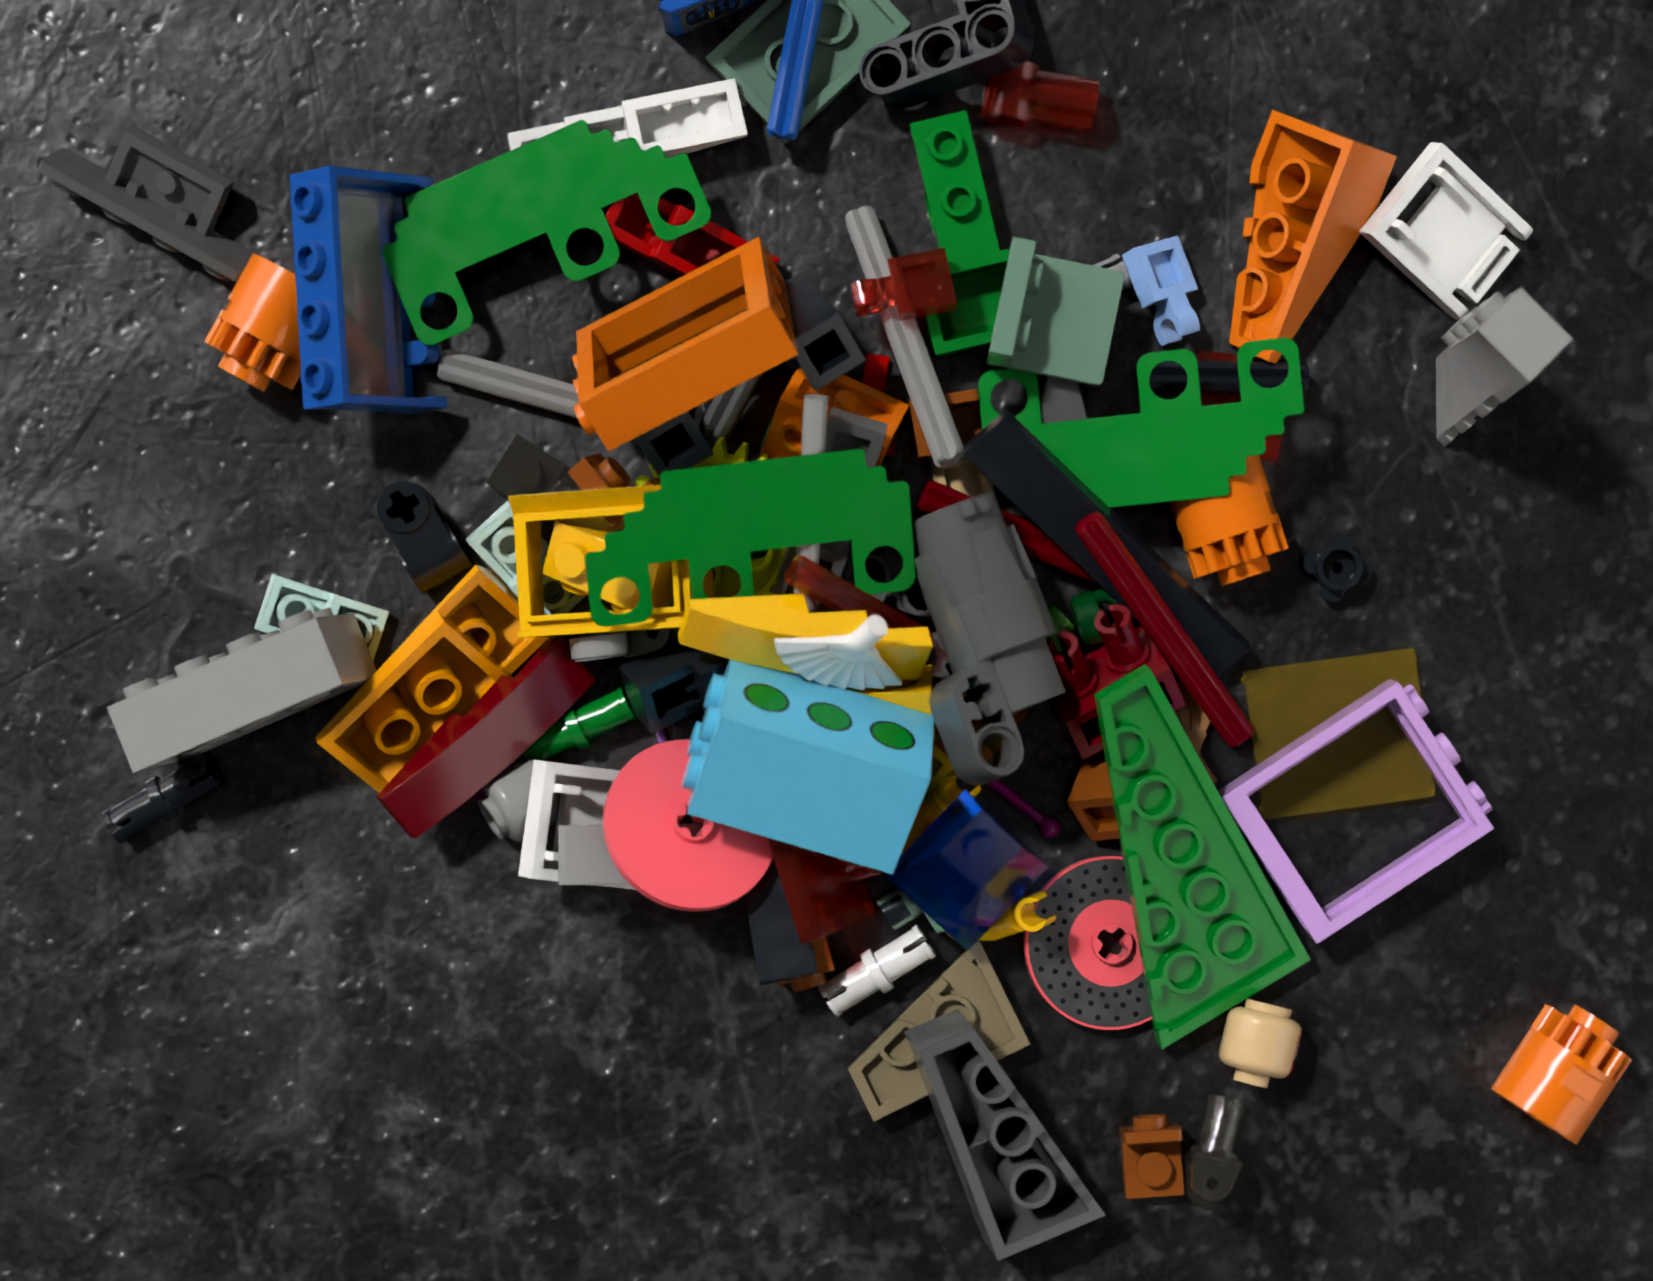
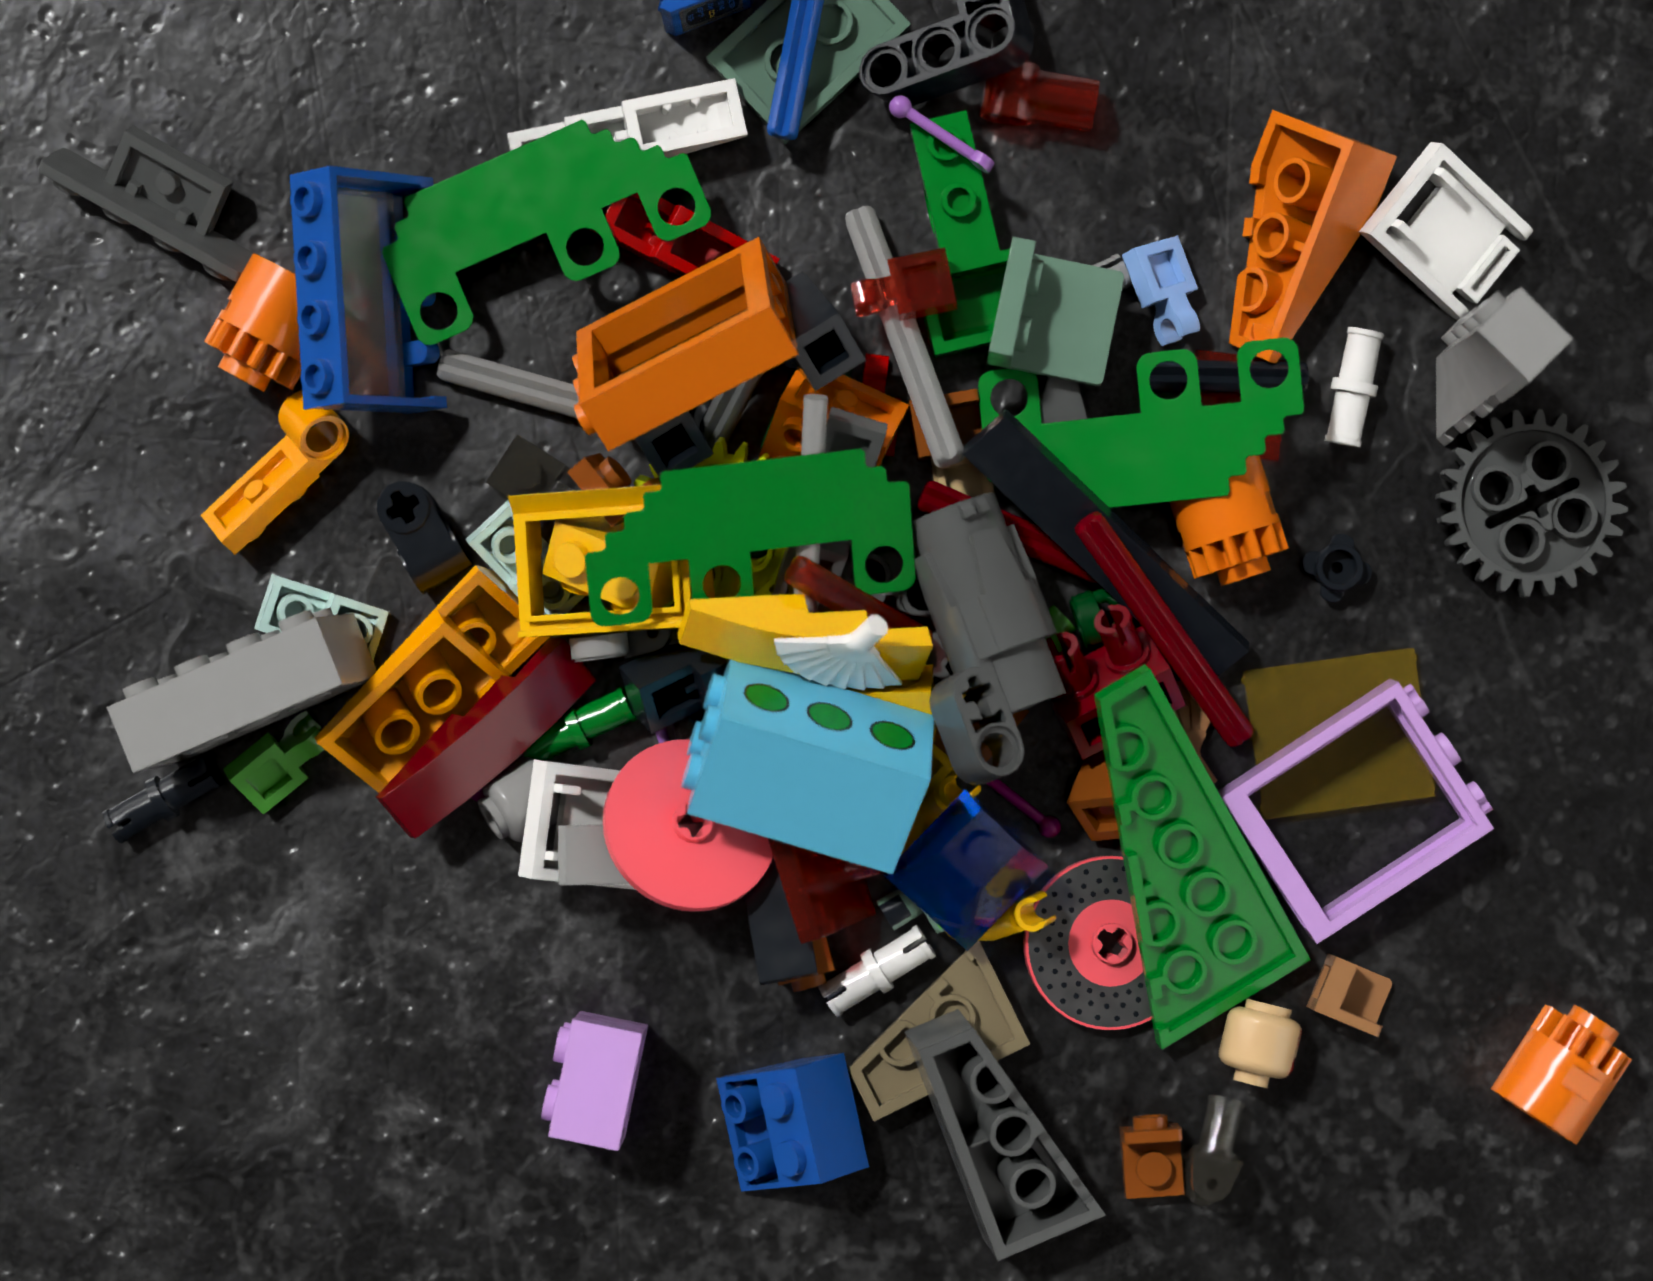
(274, 768): none -> bright green plate
(279, 475): none -> light orange plate
(596, 1079): none -> lavender piece
(793, 1123): none -> blue slope
(902, 107): none -> medium lavender hinge
(1350, 994): none -> medium nougat panel
(1354, 387): none -> white pin
(1552, 549): none -> dark grey gear

